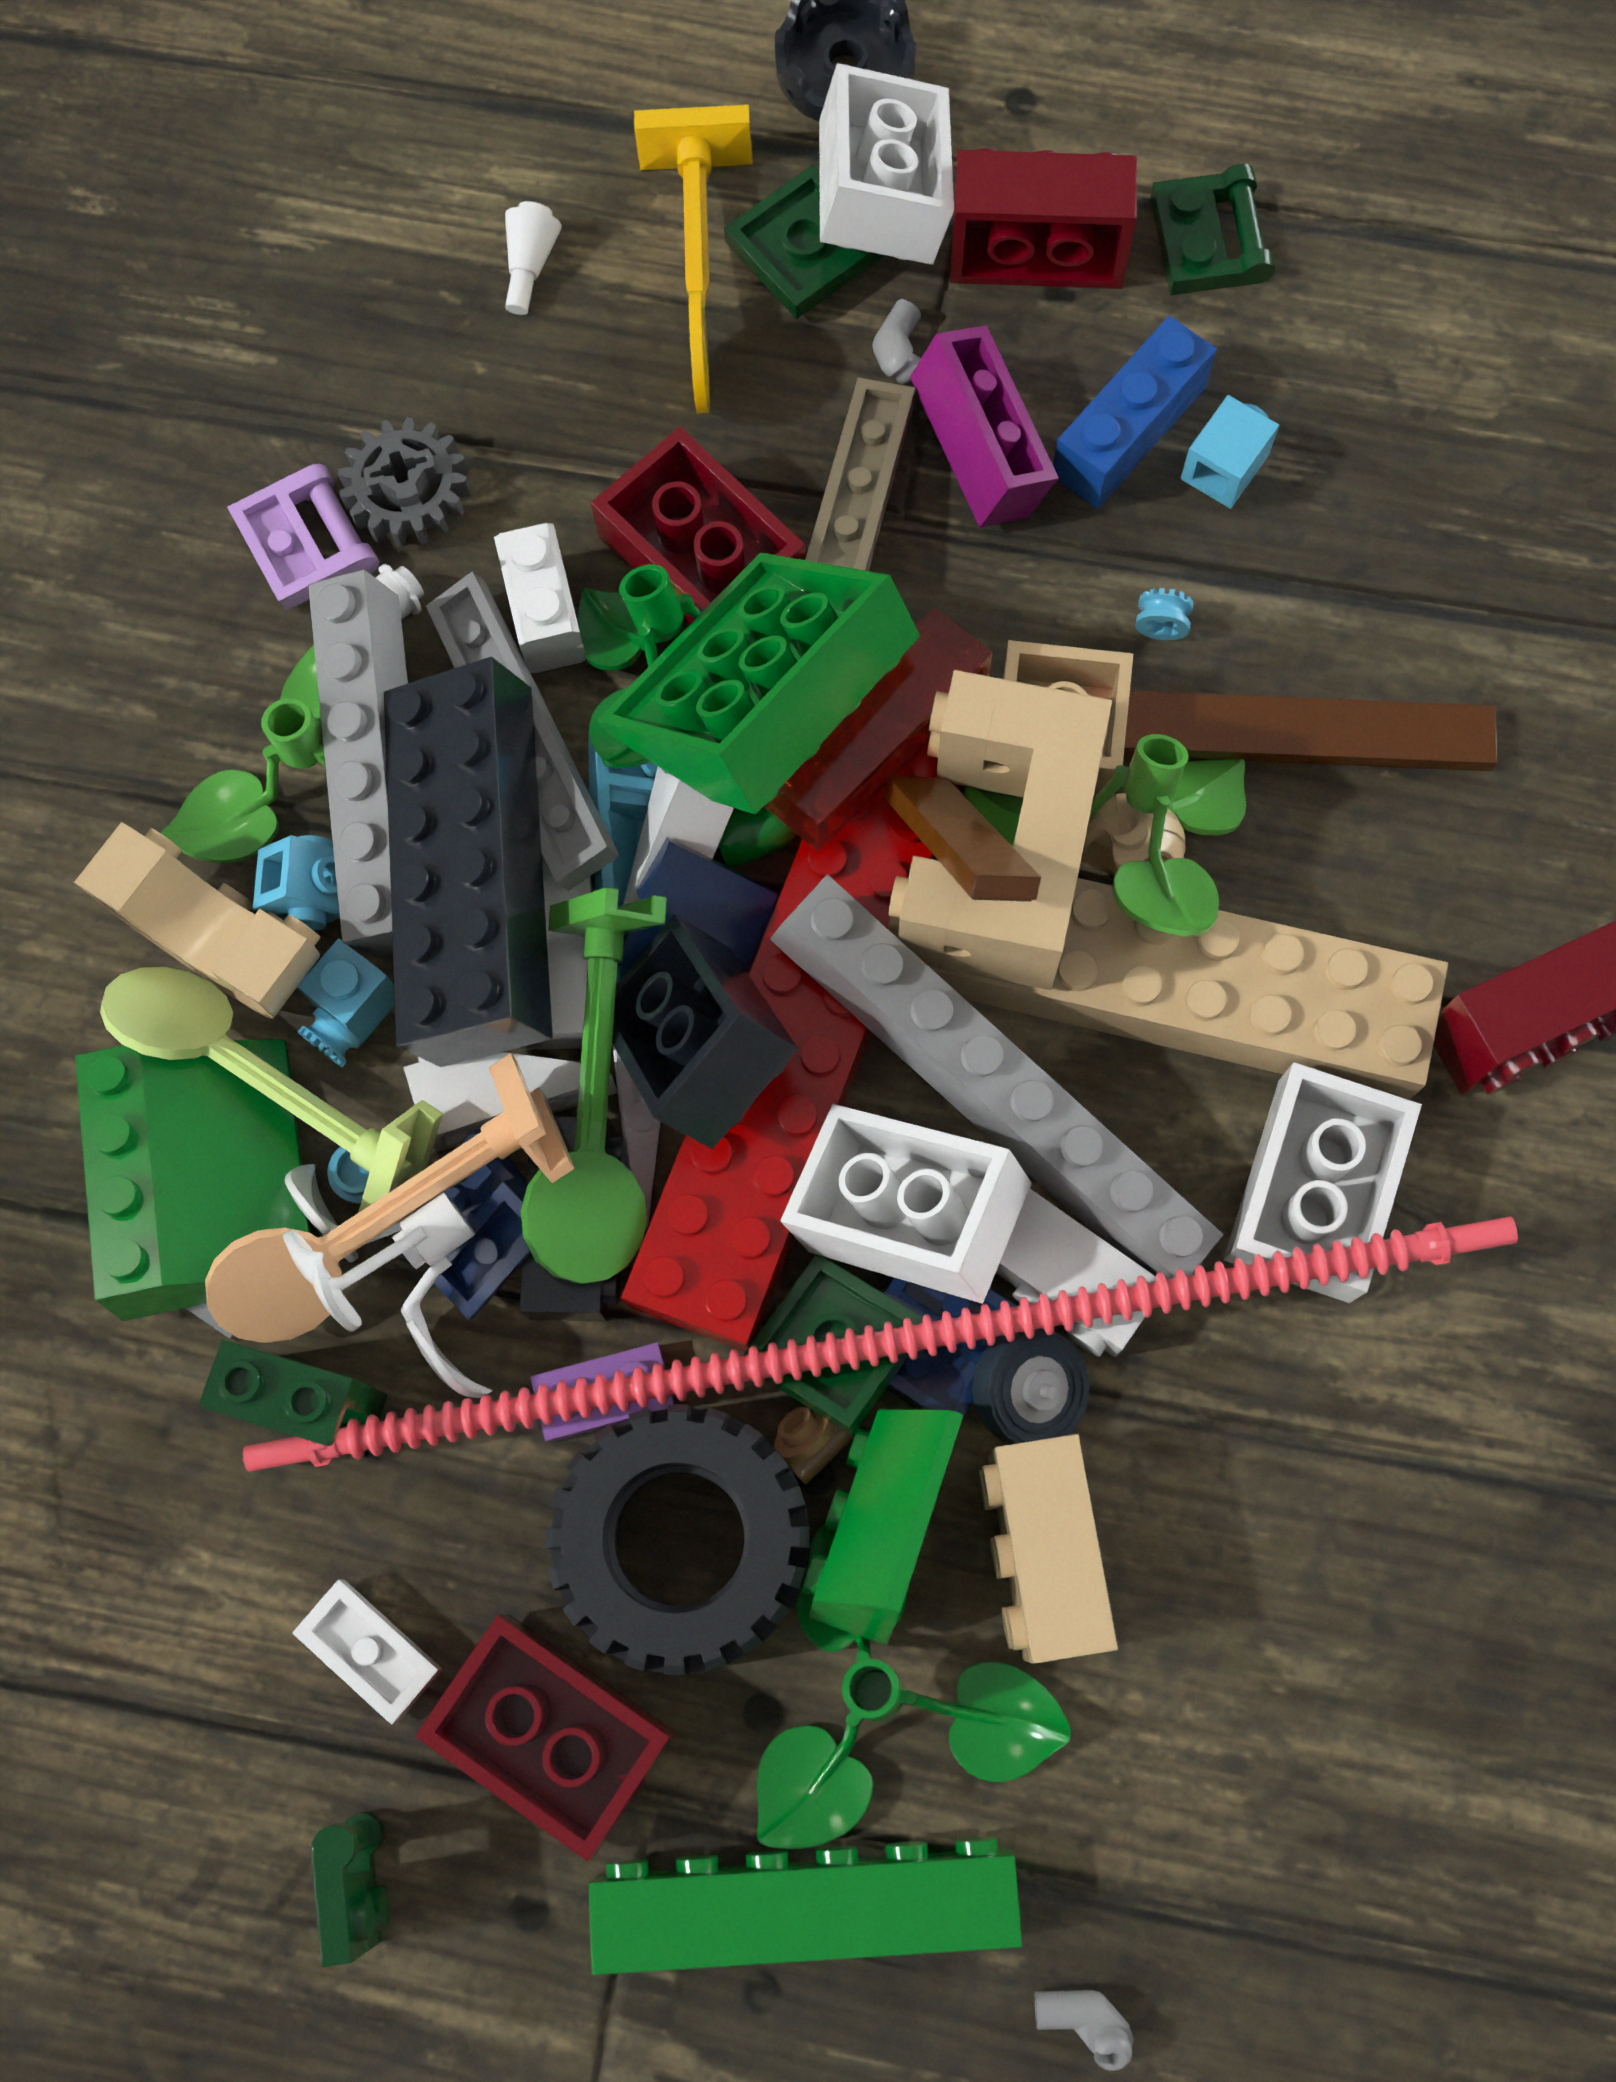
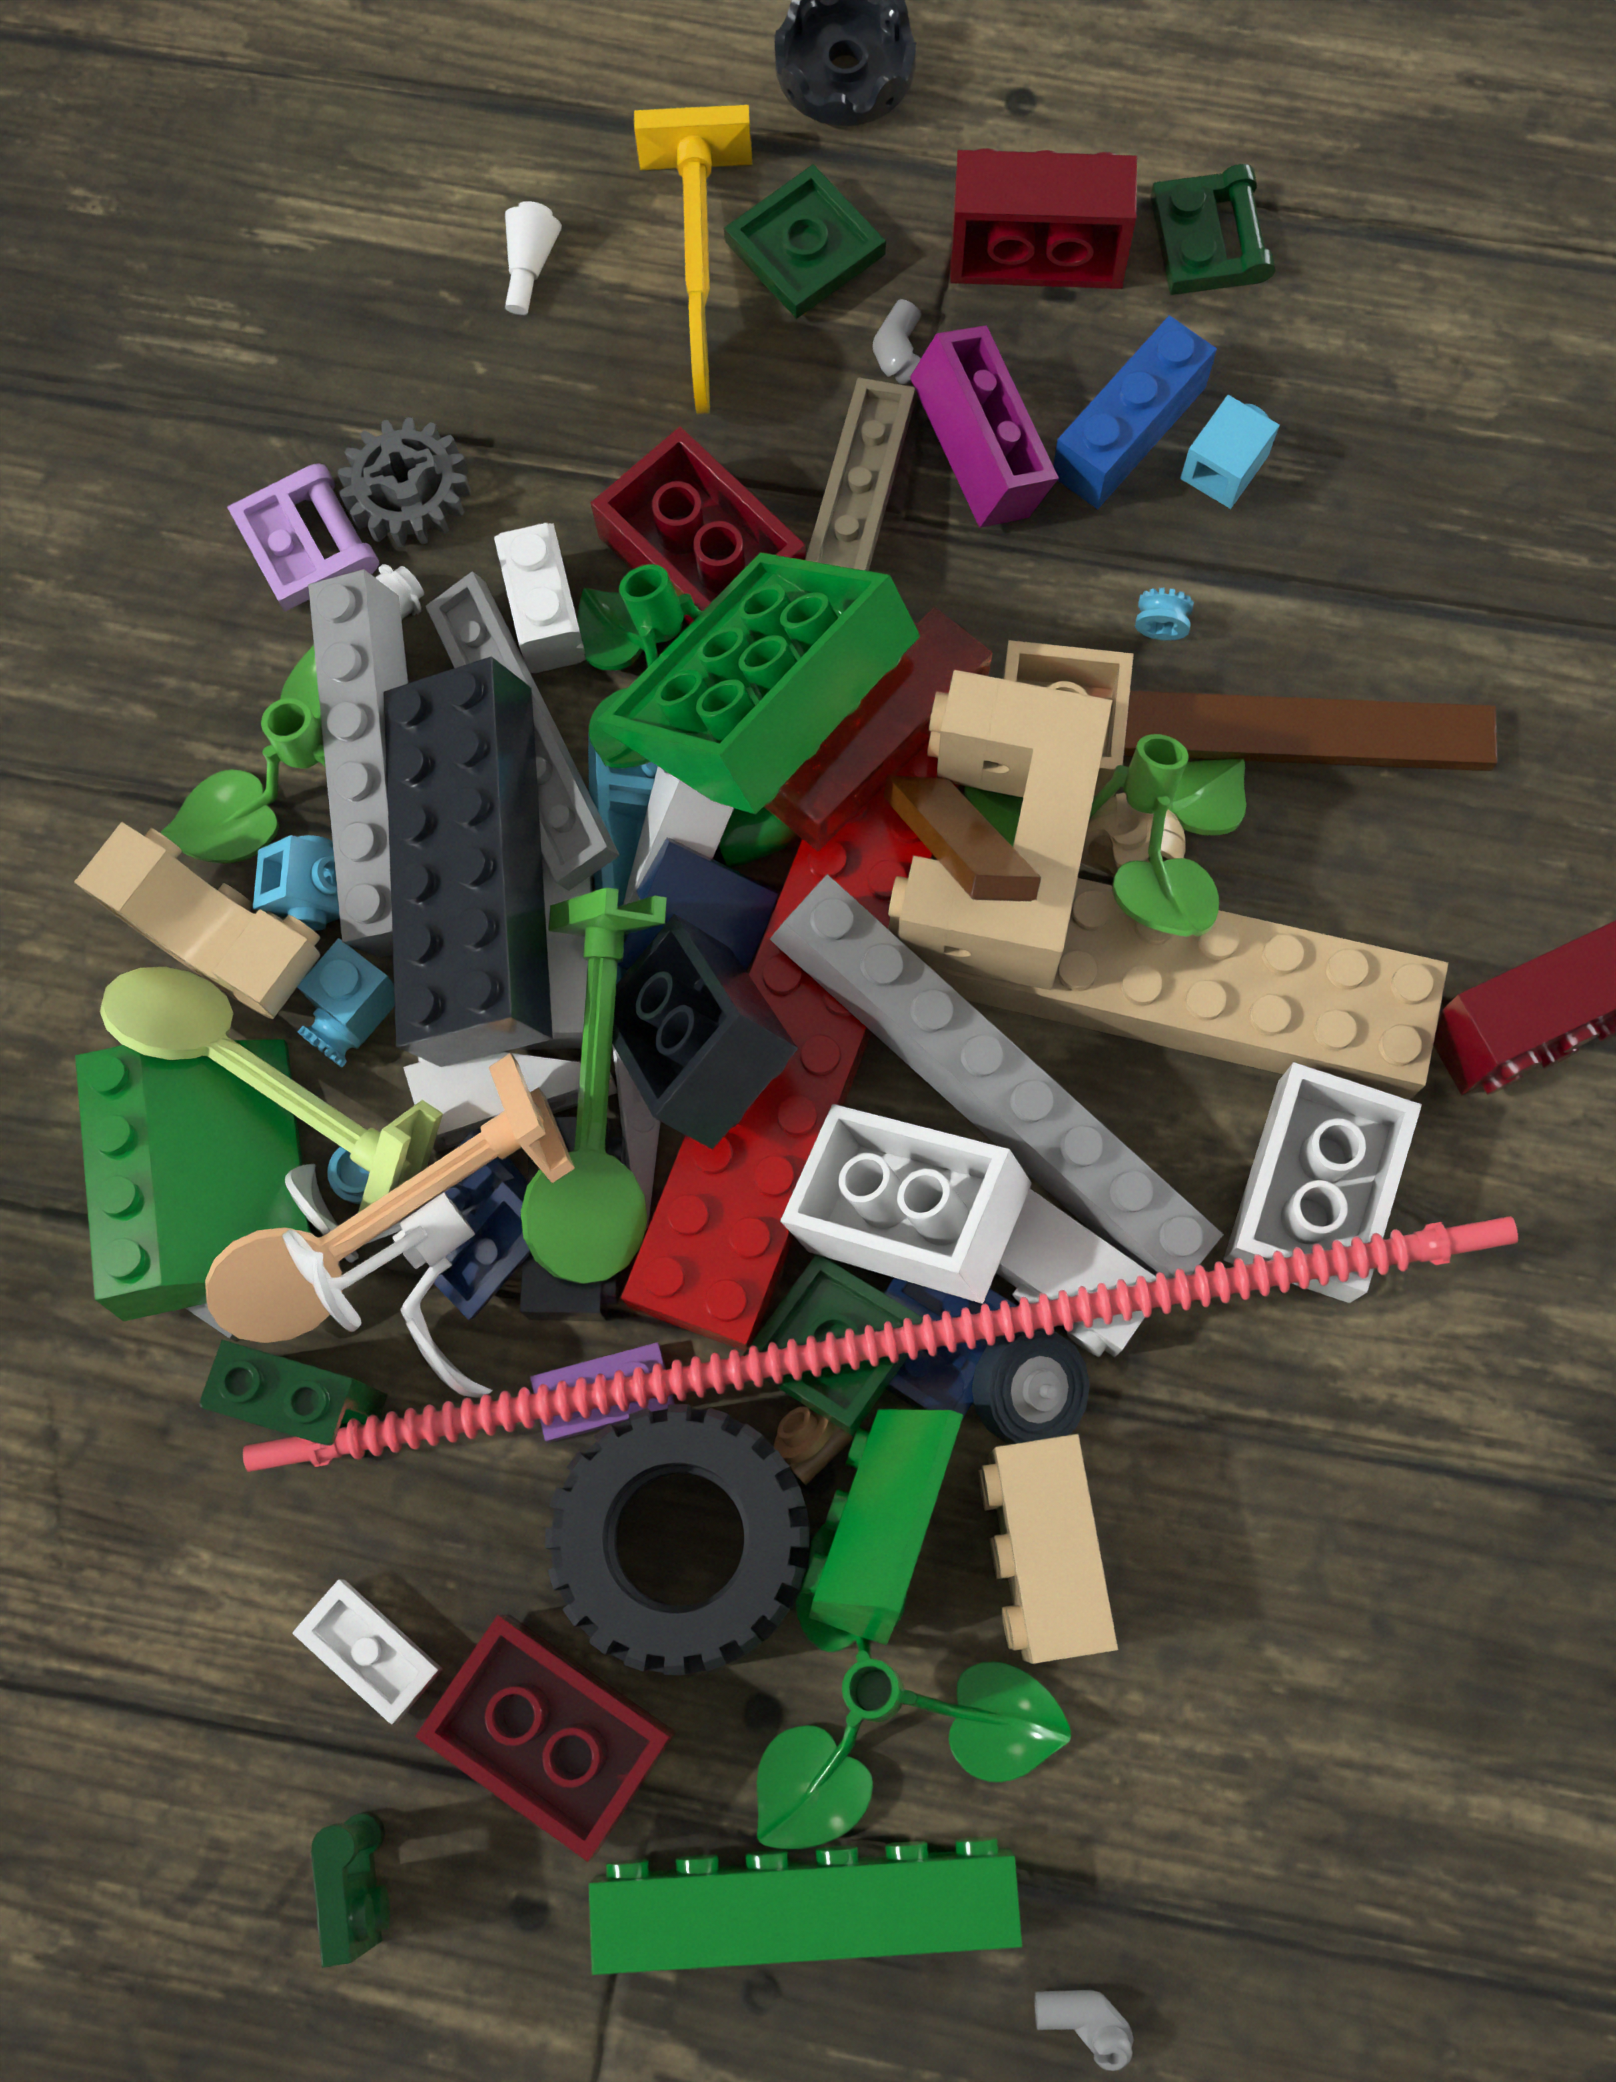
(885, 164): white brick -> none

